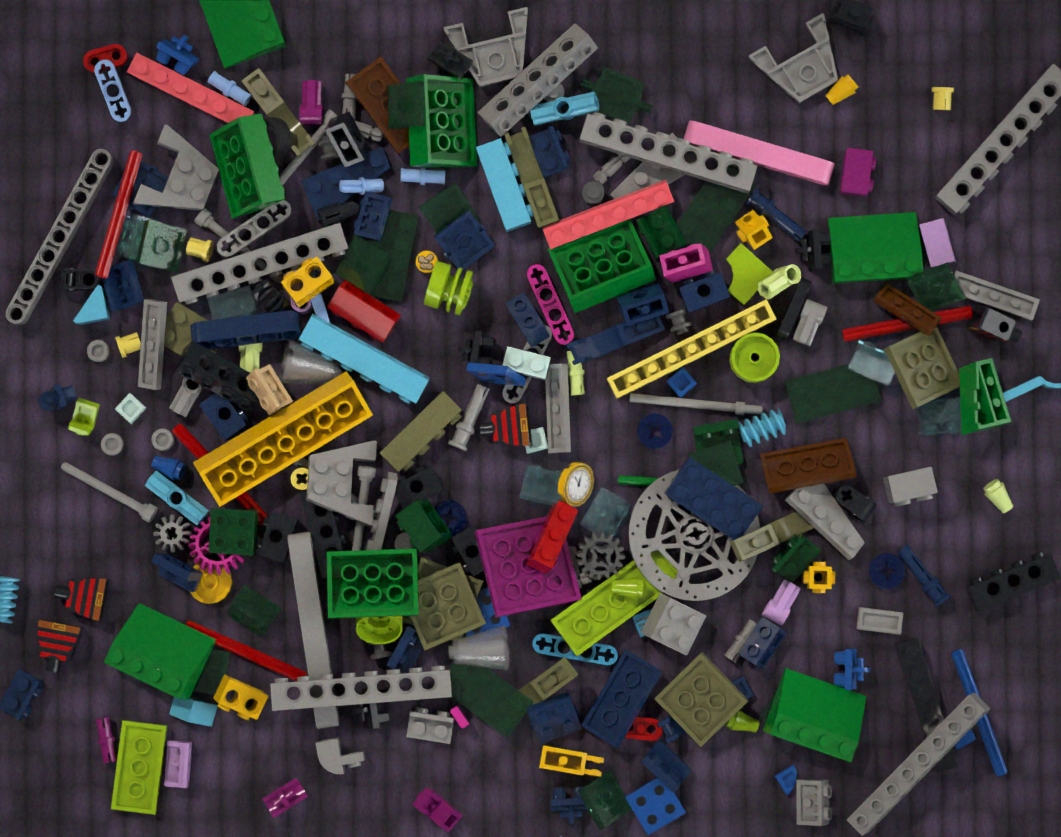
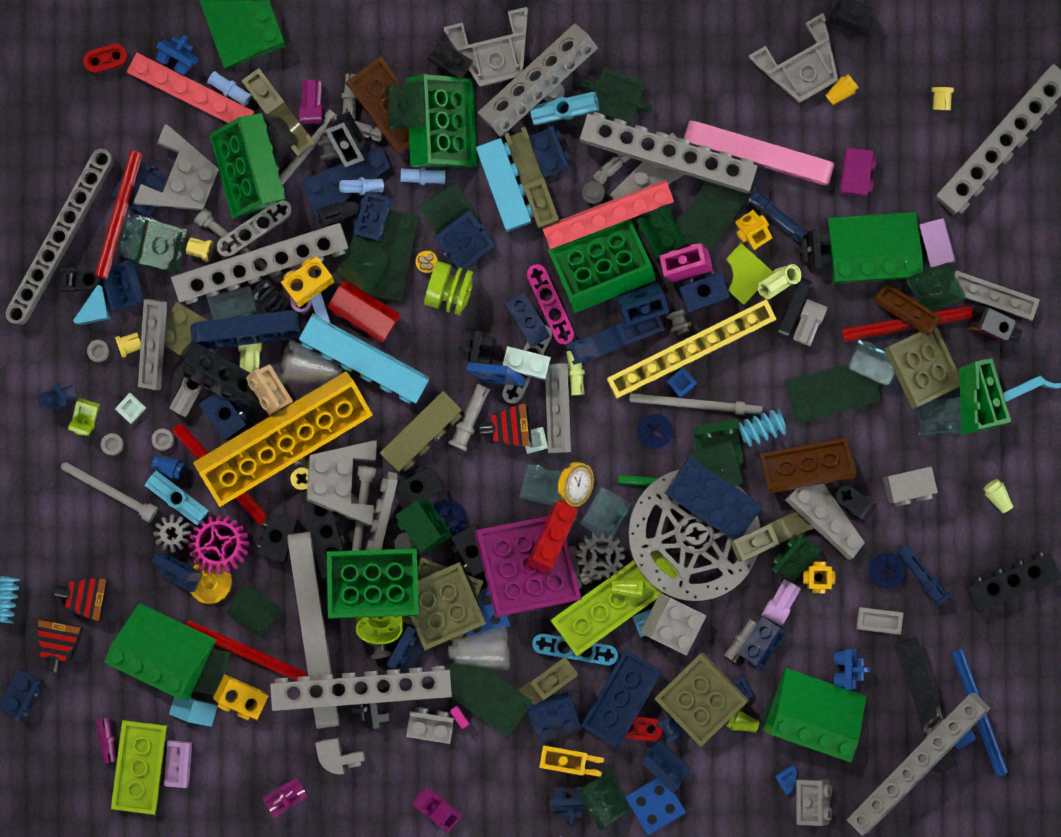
(101, 76): light blue beam -> none
(233, 531): dark green bracket -> none
(741, 360): lime wheel -> none

